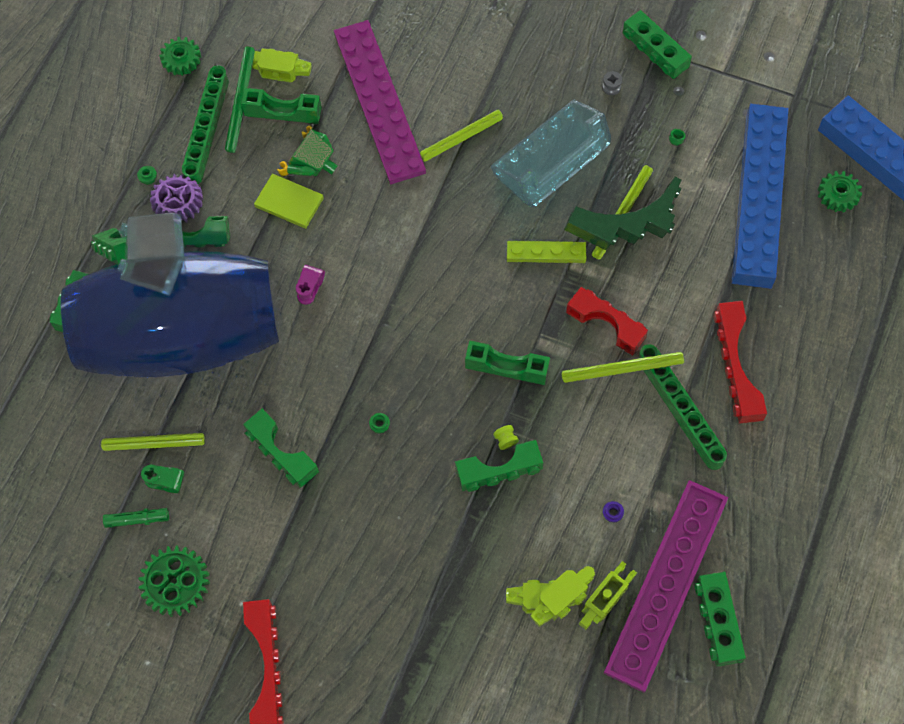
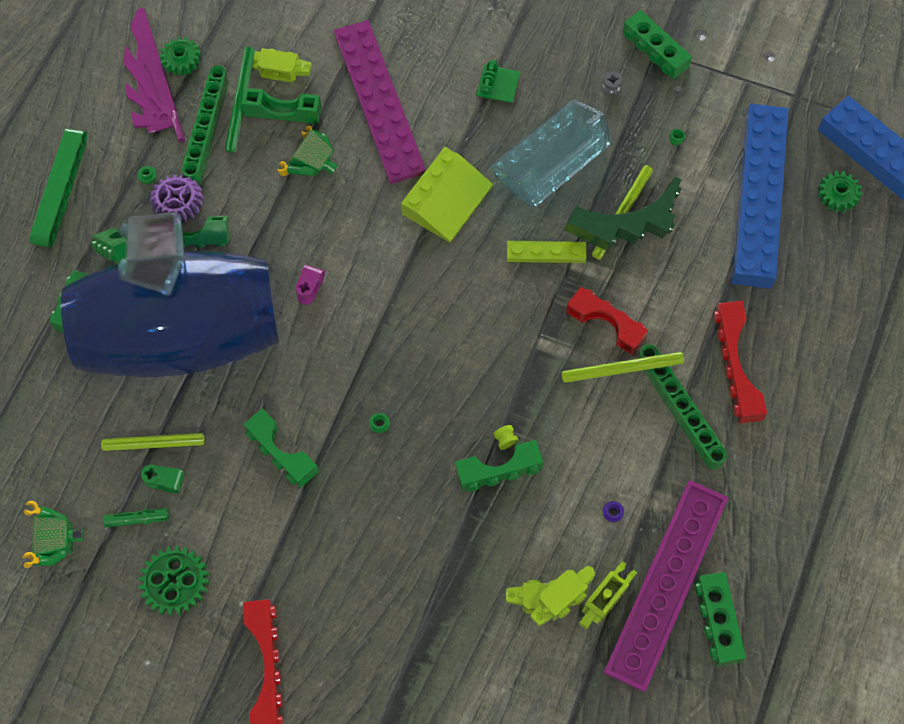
(51, 536): none -> green torso
(58, 188): none -> green beam
(151, 82): none -> magenta animal
(289, 201): lime tile -> none
(446, 195): none -> lime slope
(461, 135): lime axle -> none
(497, 82): none -> green hinge
(526, 368): green arch -> none

